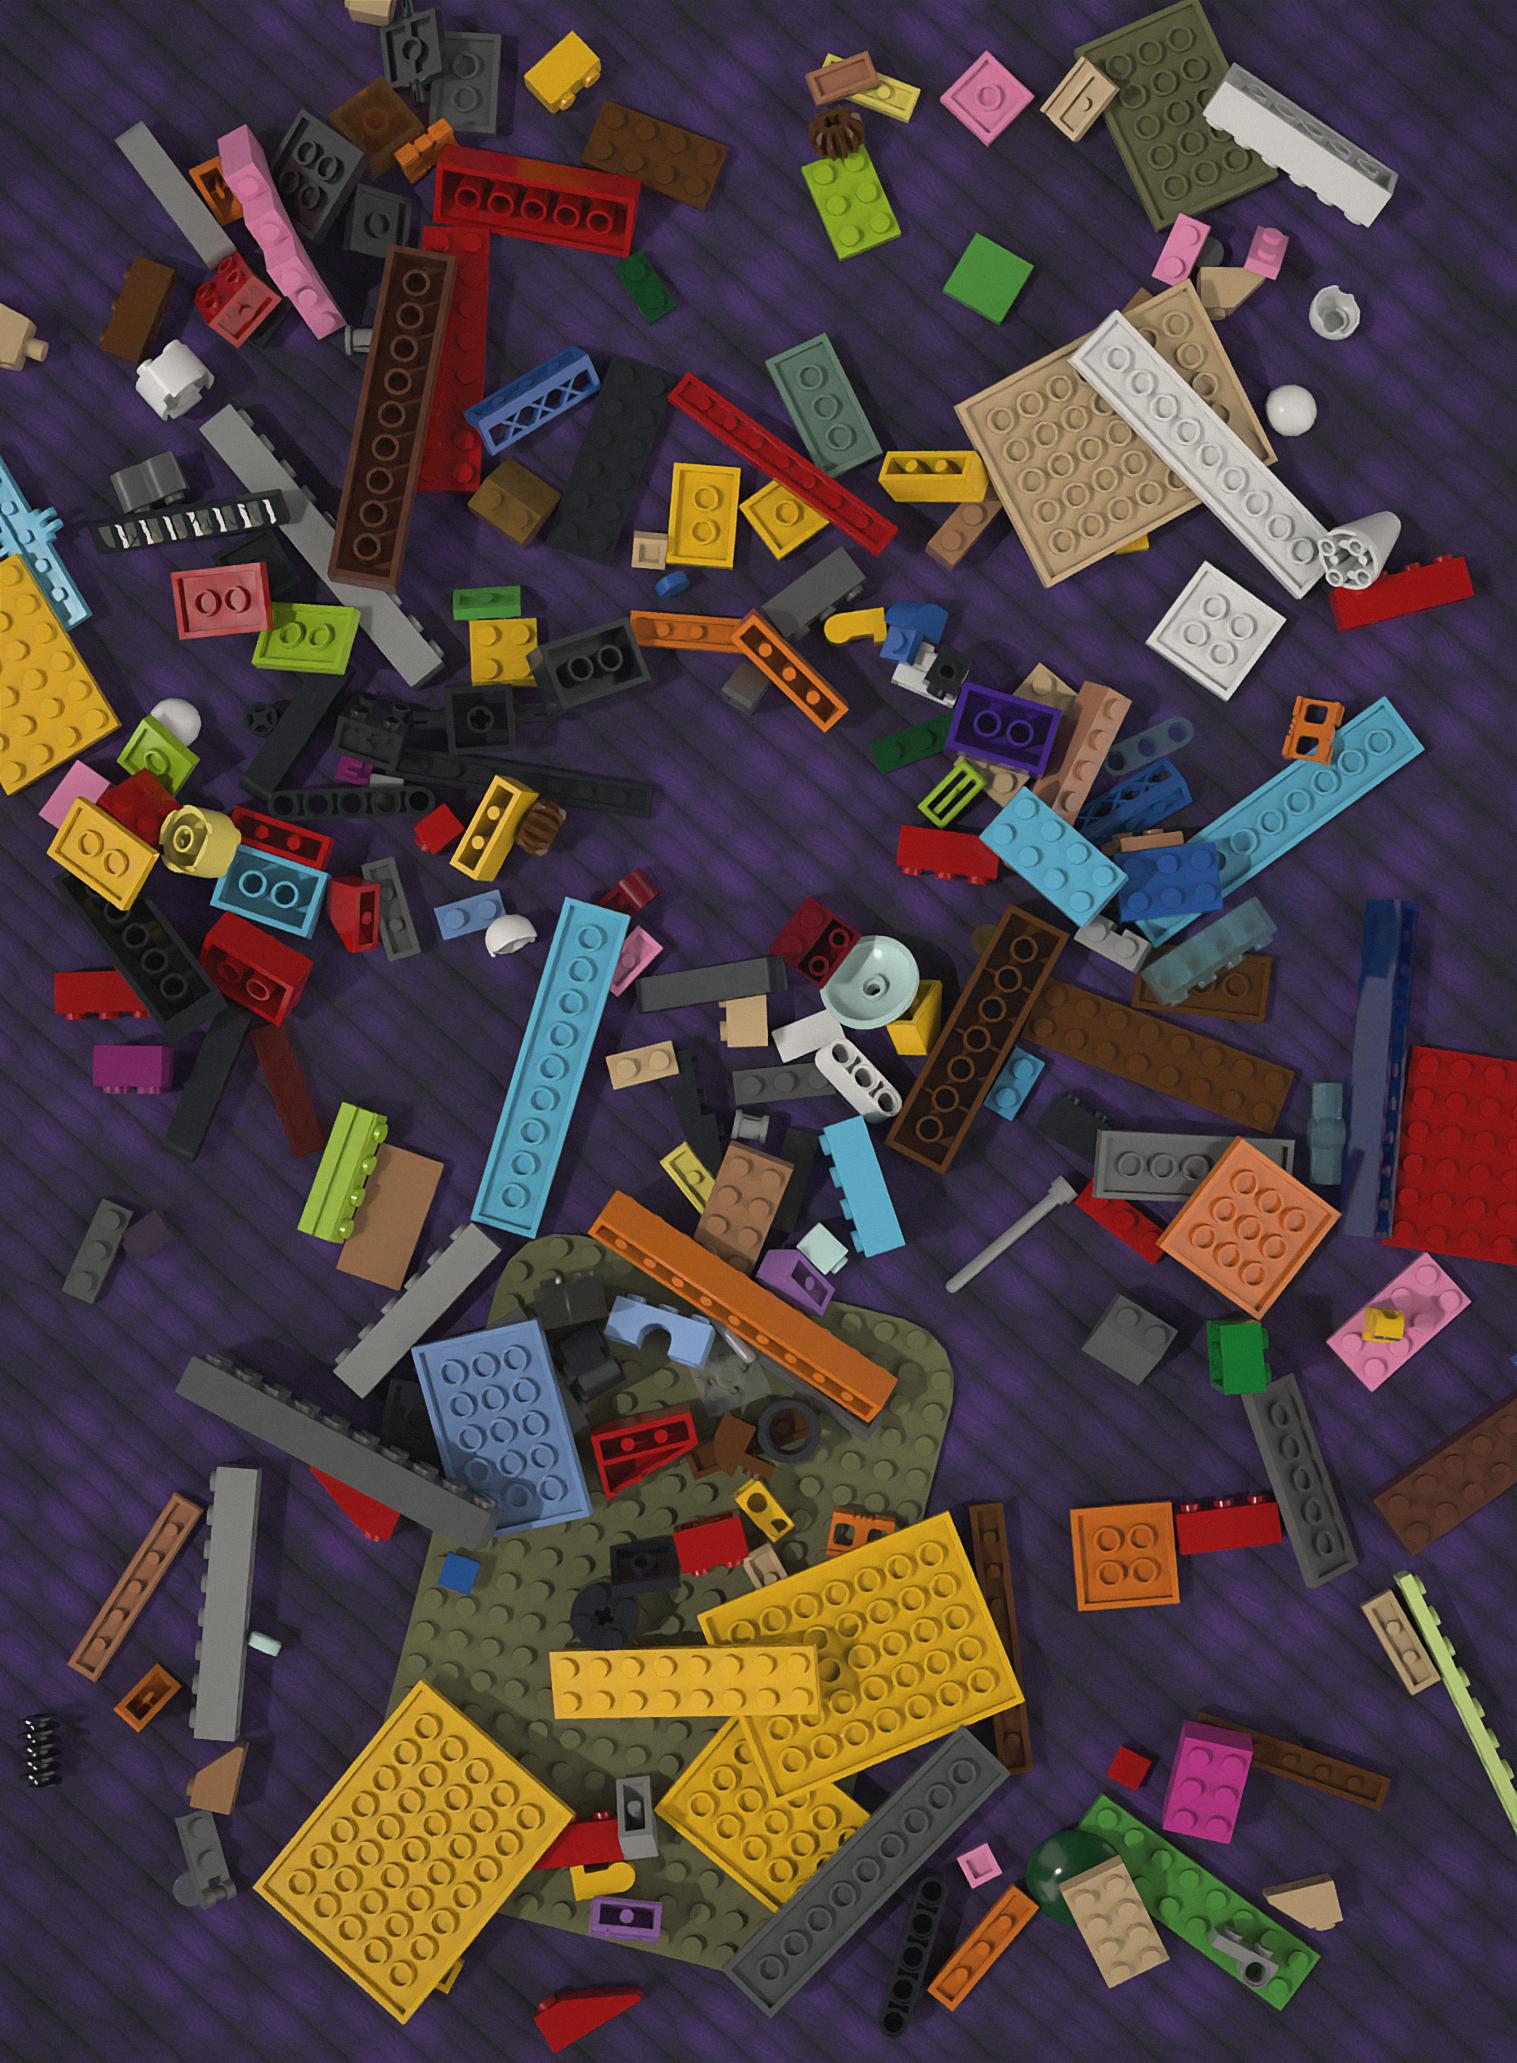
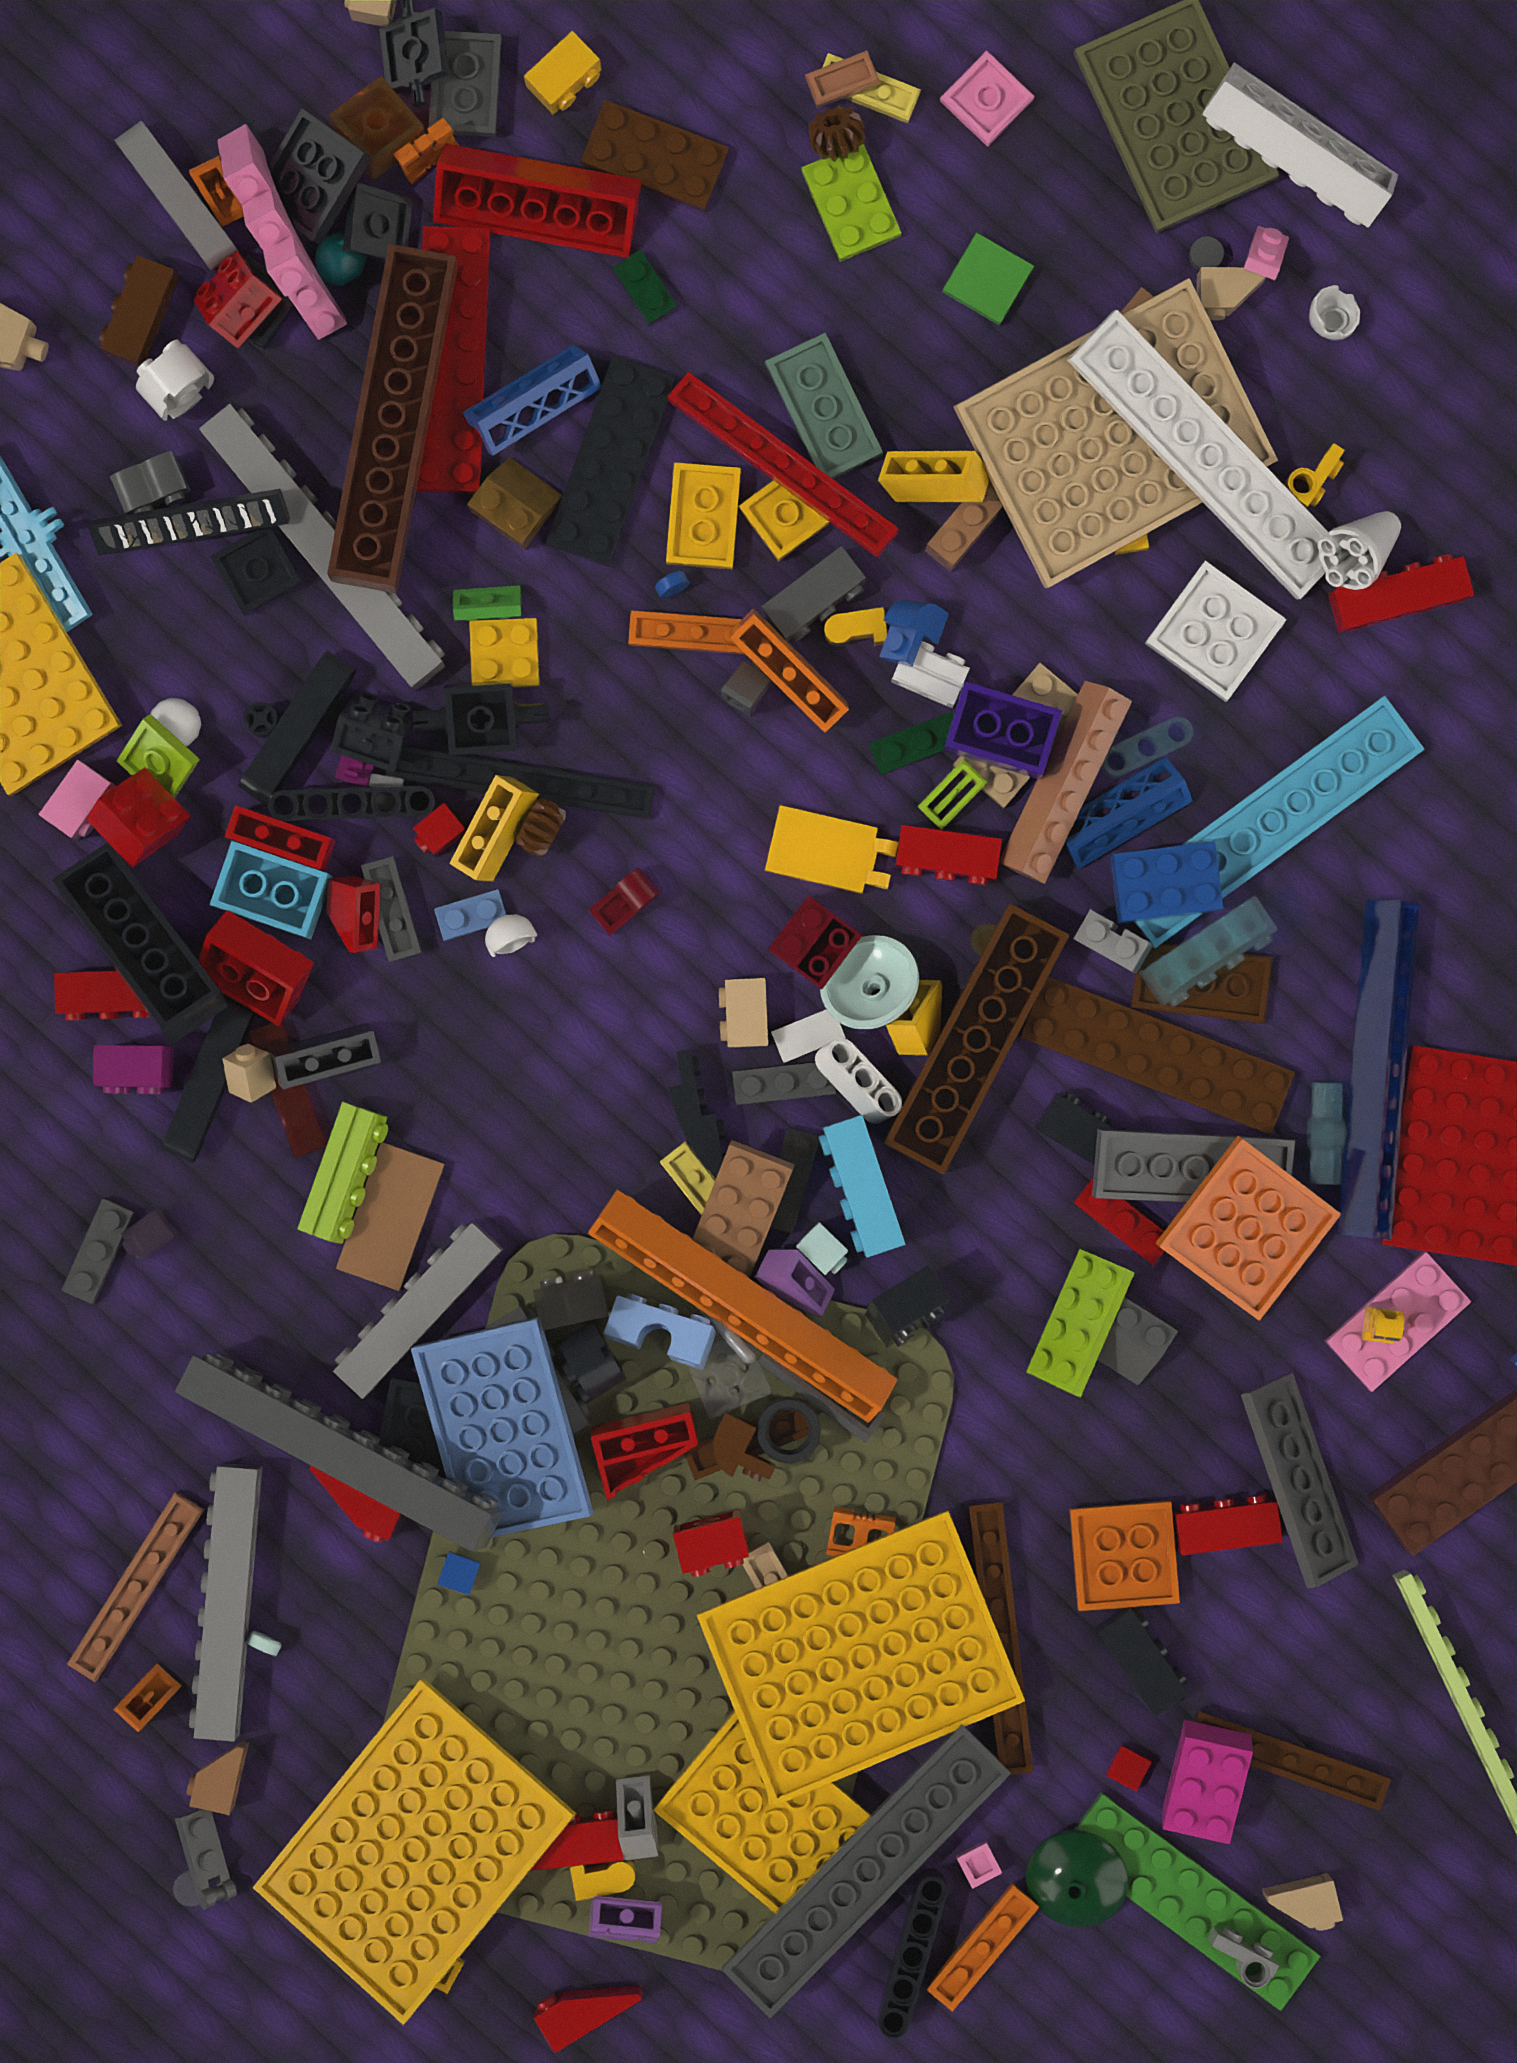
(40, 1750): black piece -> none
(103, 853): yellow plate -> none
(199, 842): light yellow brick -> none
(222, 600): red plate -> none
(249, 1072): none -> tan brick
(307, 638): lime plate -> none
(324, 1055): none -> black brick
(335, 264): none -> teal hair
(357, 339): light grey bush -> none
(550, 1067): medium azure plate -> none
(588, 667): black brick -> none
(600, 1633): black brick -> none
(635, 956): bright pink plate -> none
(642, 1065): tan brick -> none
(644, 1567): black plate -> none
(649, 550): tan plate -> none
(686, 1681): yellow plate -> none
(712, 985): black beam -> none
(750, 1126): light grey bush -> none
(763, 1509): yellow leg -> none
(827, 850): none -> yellow tile
(908, 1306): none -> black brick
(947, 673): black brick -> none
(1013, 1083): dark azure plate -> none
(1053, 858): medium azure brick -> none
(1059, 1194): light grey piece -> none
(1079, 99): tan plate -> none
(1080, 1322): none -> lime plate
(1113, 1921): tan plate -> none
(1143, 1660): none -> black brick
(1150, 840): medium nougat plate -> none
(1181, 250): bright pink plate -> none
(1237, 1355): green brick -> none
(1290, 410): white hair -> none
(1324, 732): orange piece -> none
(1328, 467): none -> yellow plate
(1400, 1641): tan plate -> none

